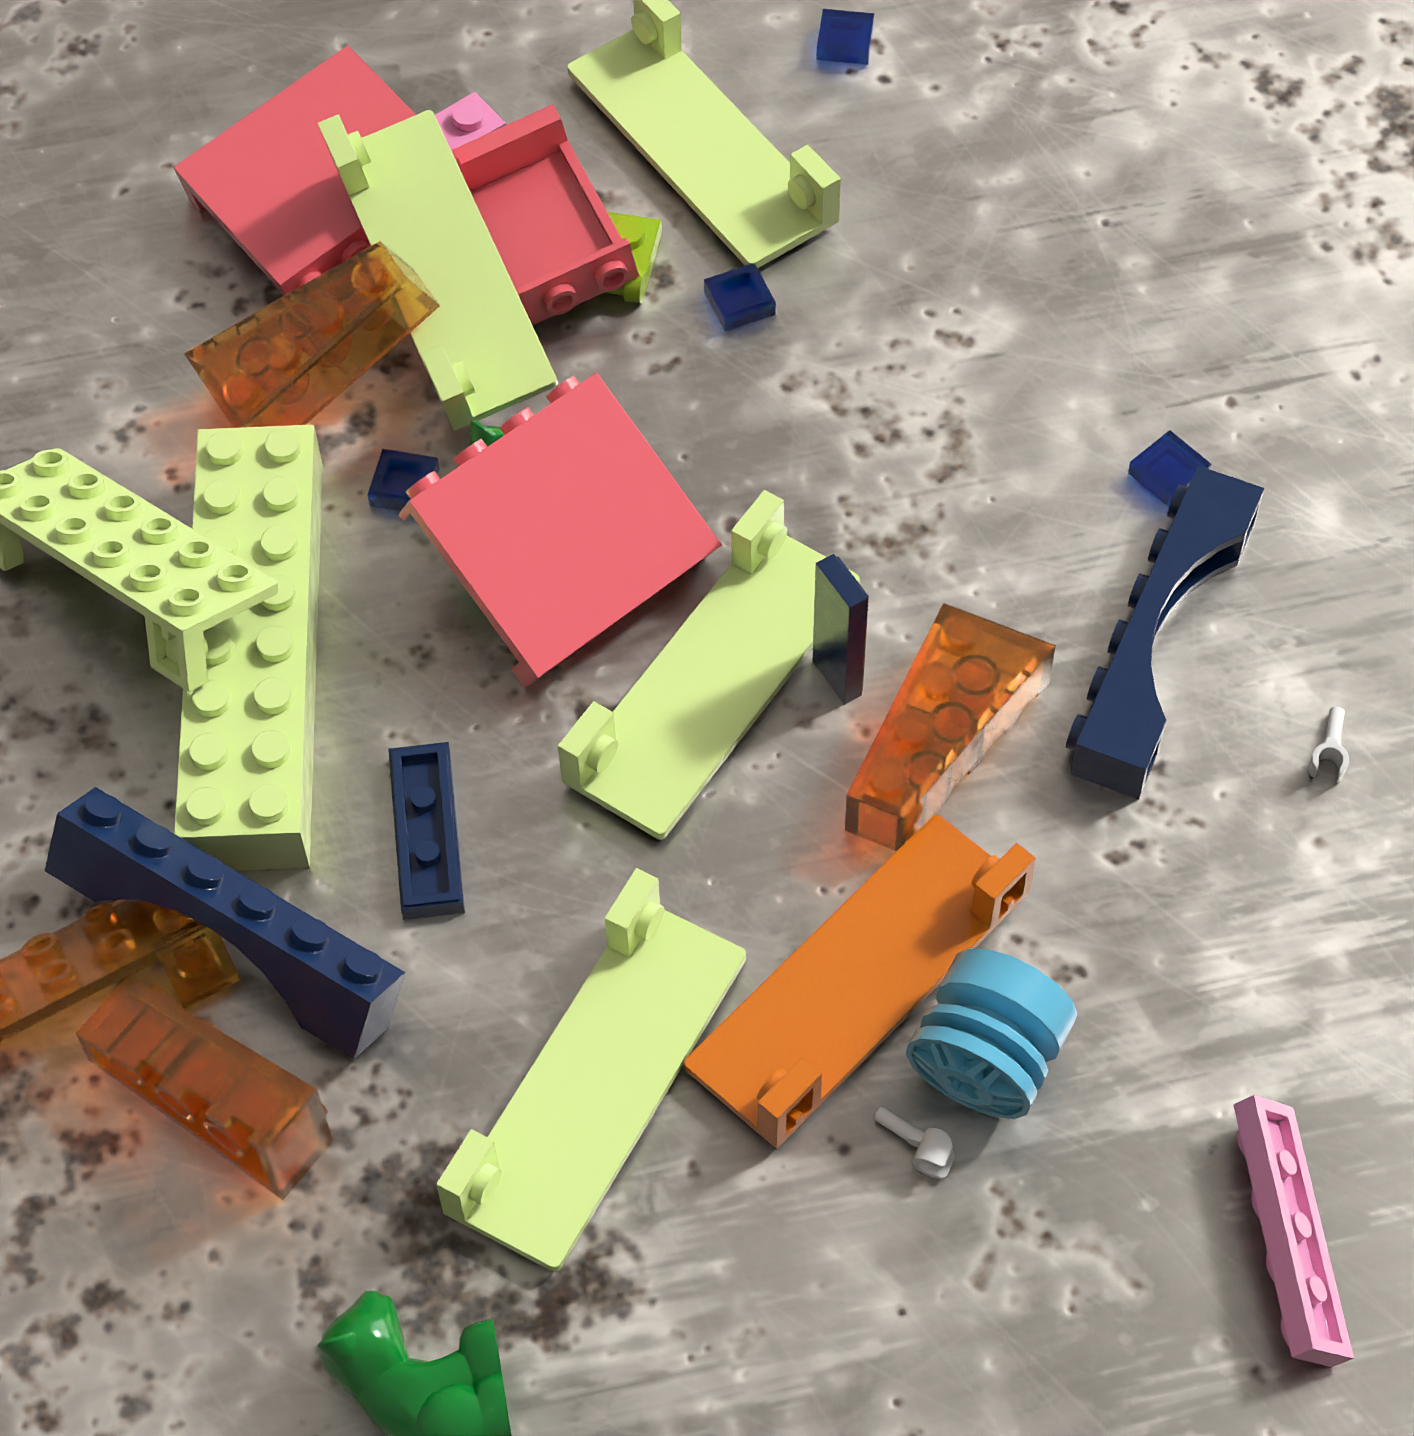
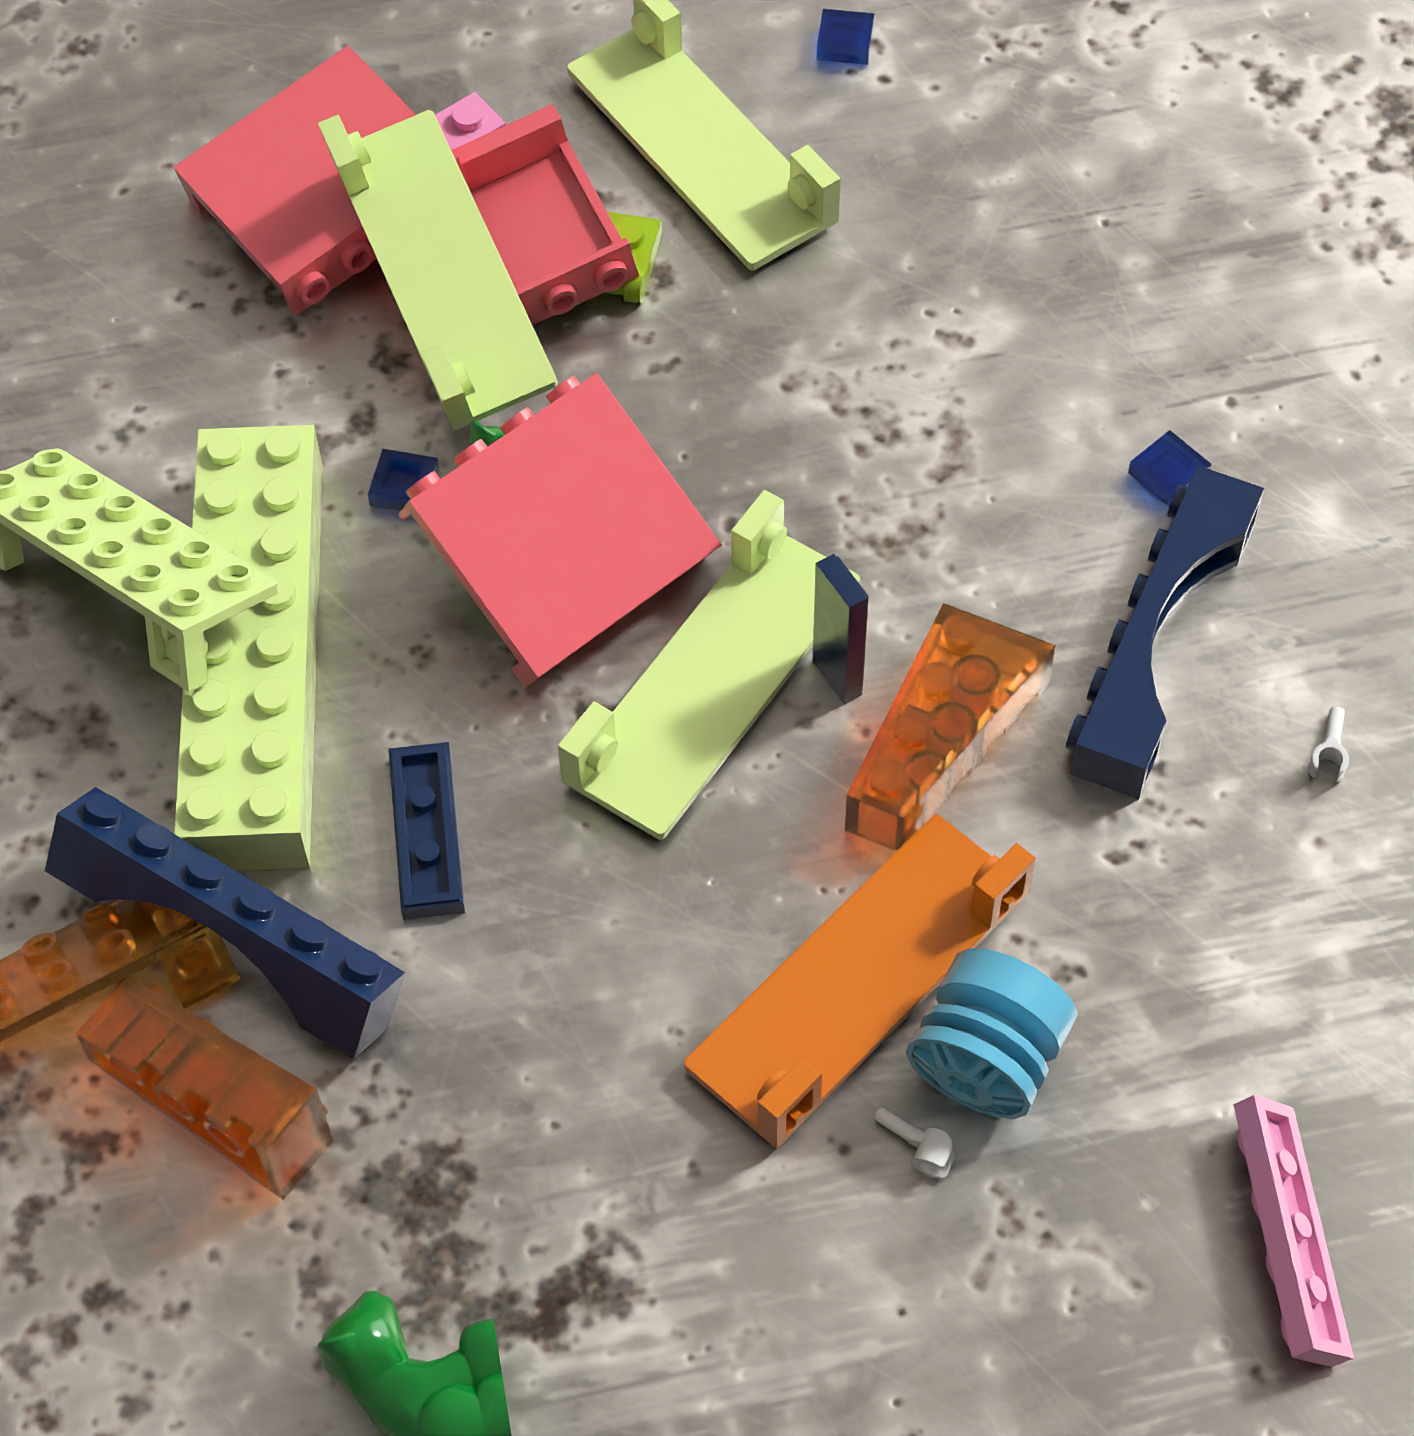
(313, 341): clear orange wedge -> none
(593, 1081): yellowish green bracket -> none
(739, 297): clear blue tile -> none

